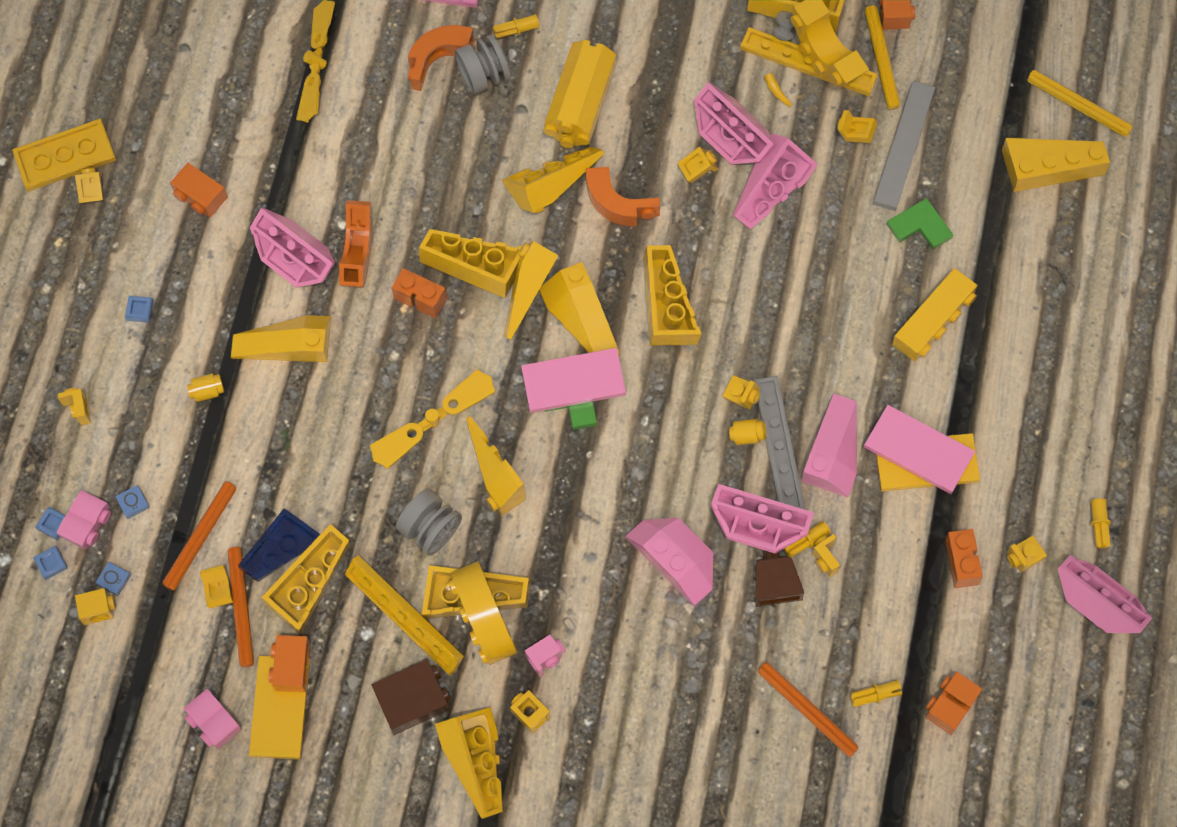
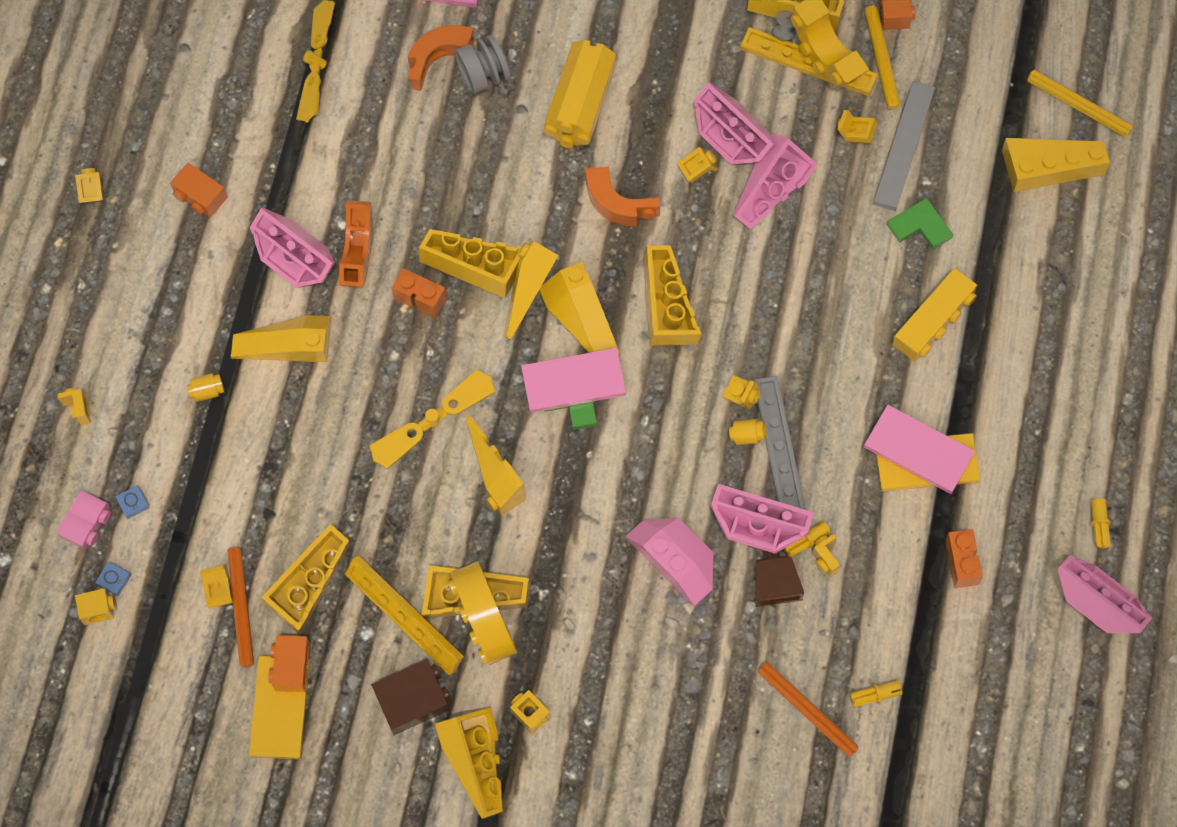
(50, 523): medium blue tile -> none
(50, 562): medium blue tile -> none
(63, 154): yellow tile -> none
(139, 309): medium blue tile -> none
(199, 535): orange axle -> none
(212, 719): bright pink brick -> none
(278, 545): clear blue wing -> none
(428, 522): light grey wheel -> none
(516, 26): yellow axle -> none
(543, 186): yellow wedge -> none
(545, 654): bright pink brick -> none
(774, 87): yellow helmet -> none
(834, 452): bright pink wedge -> none
(953, 703): orange piece -> none
(1025, 554): yellow bracket -> none

